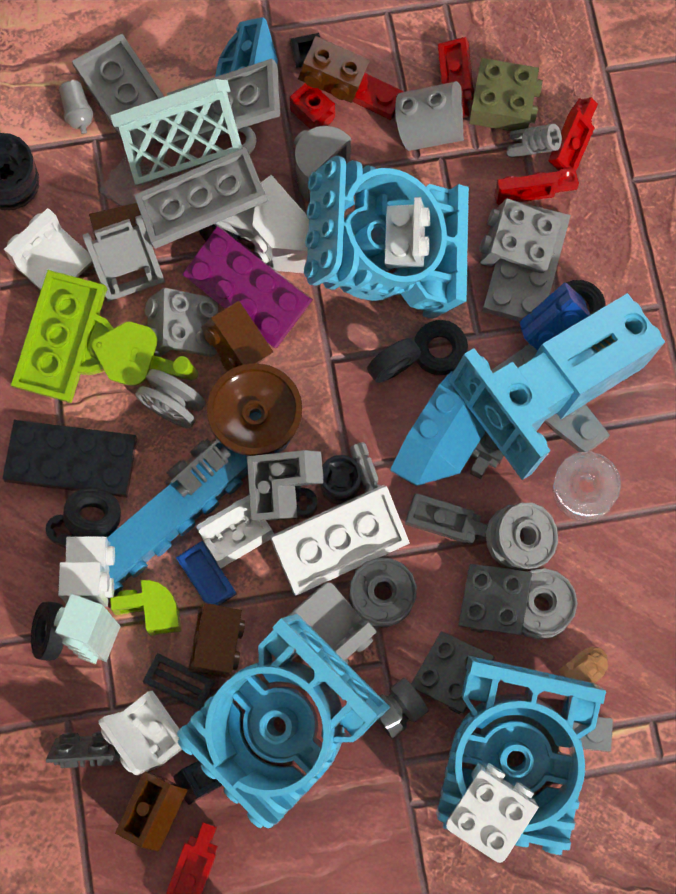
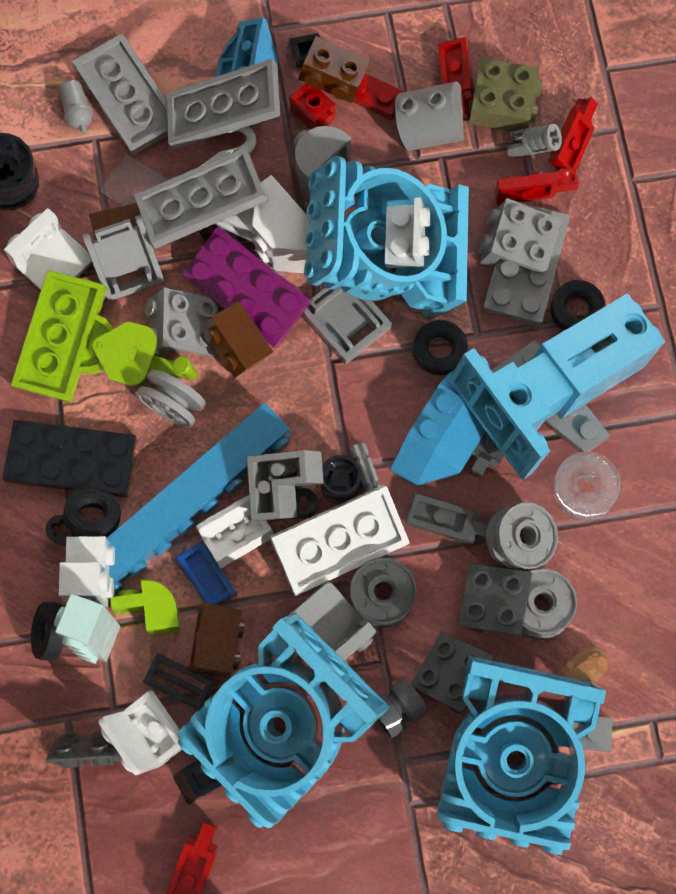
(151, 811): reddish brown brick -> none
(170, 106): light aqua fence -> none
(182, 472): dark grey hinge -> none
(250, 390): reddish brown dish -> none
(342, 316): none -> light grey container
(393, 360): black tyre -> none
(492, 813): white bracket -> none
(554, 315): blue brick -> none

